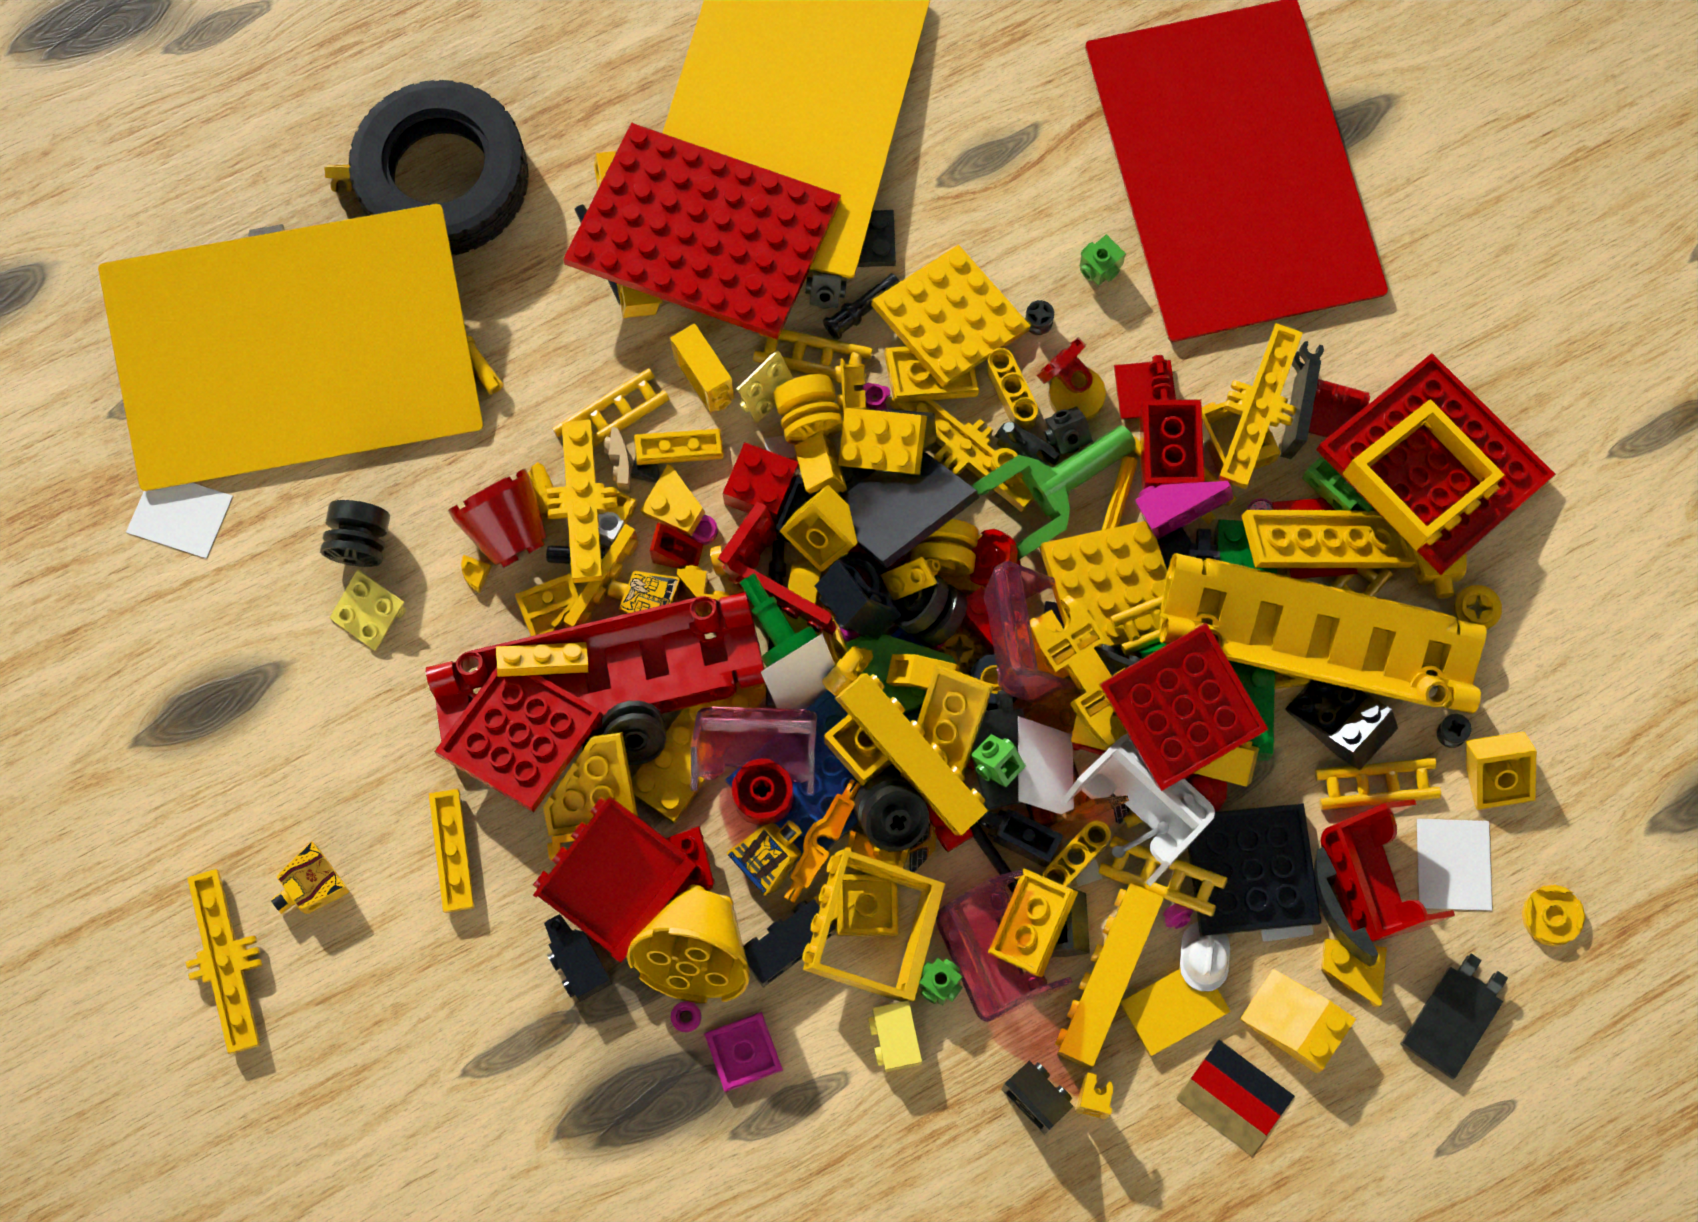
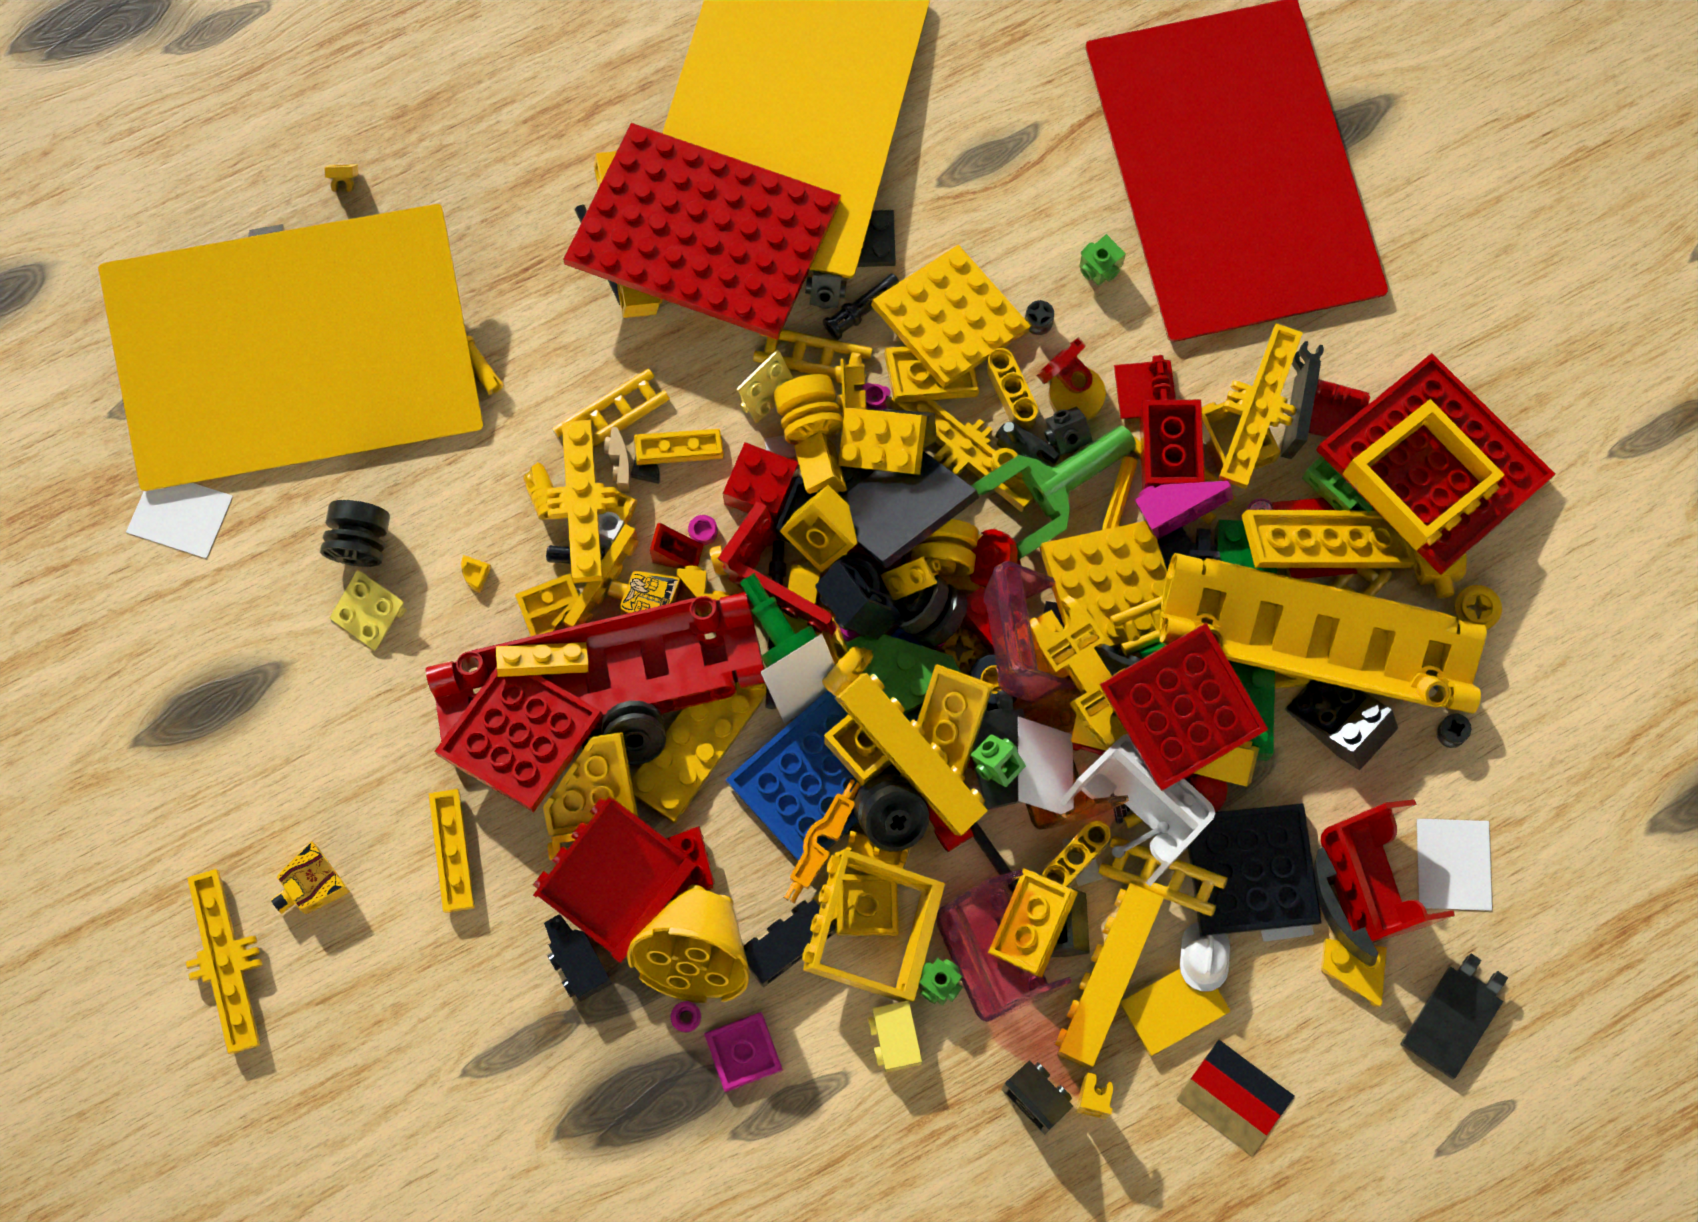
(443, 109): black tyre -> none
(503, 519): red cone -> none
(673, 503): yellow wing -> none
(702, 368): yellow window -> none
(744, 734): clear pink windscreen -> none
(768, 855): torso -> none
(779, 791): red brick -> none
(914, 670): yellow slope -> none
(922, 849): sticker -> none
(1022, 835): black hinge -> none
(1177, 916): dark pink plate -> none
(1297, 1020): yellow slope -> none
(1364, 796): yellow bar -> none
(1501, 770): yellow slope -> none
(1553, 915): yellow tile -> none

